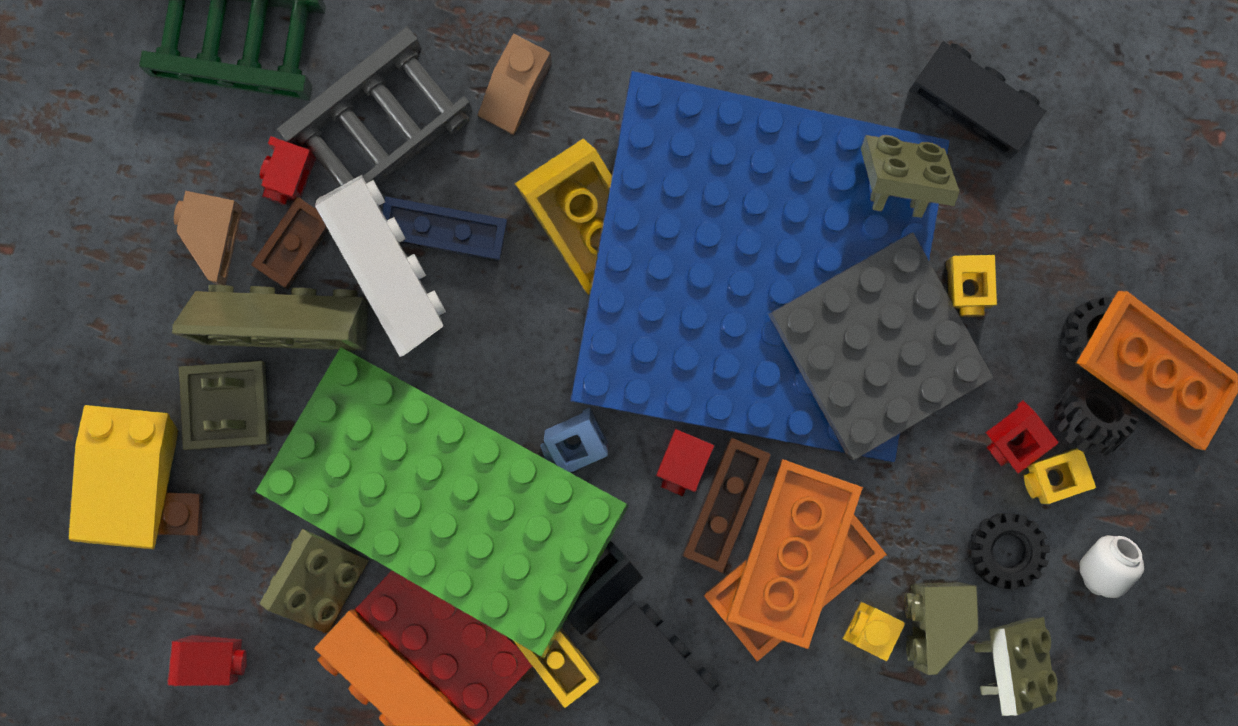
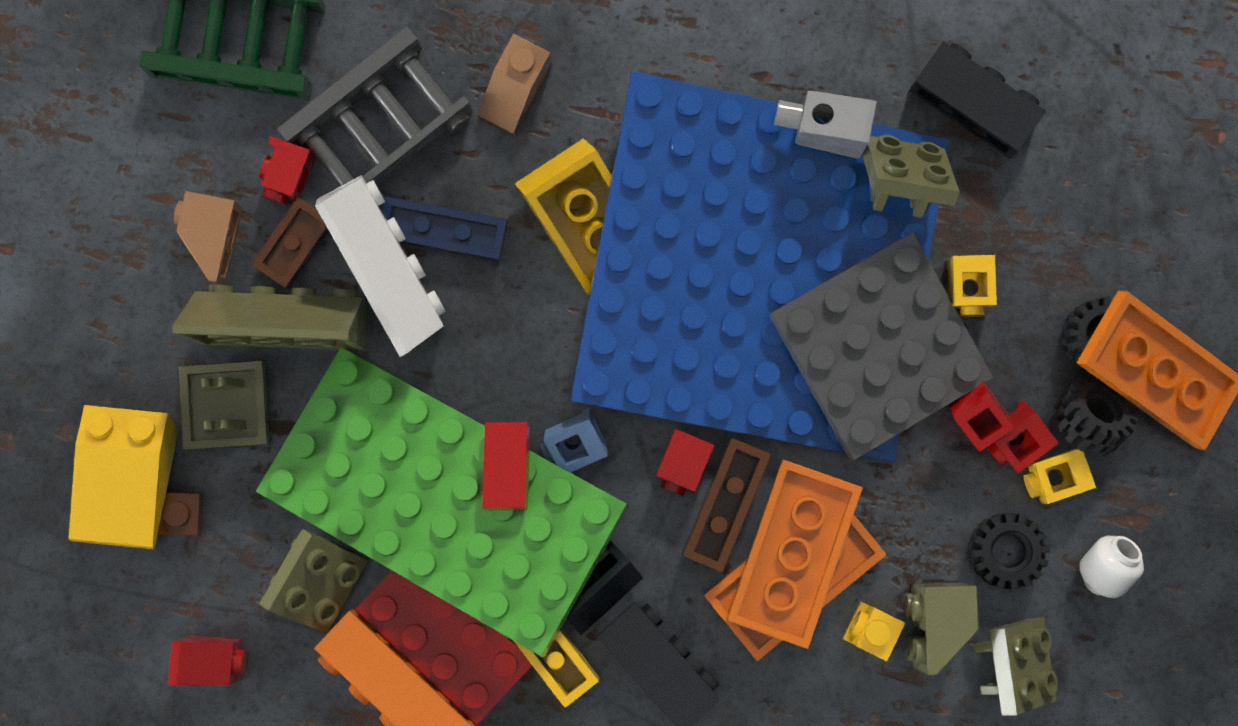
(506, 466): none -> red tile
(845, 118): none -> light grey torso
(981, 416): none -> red brick

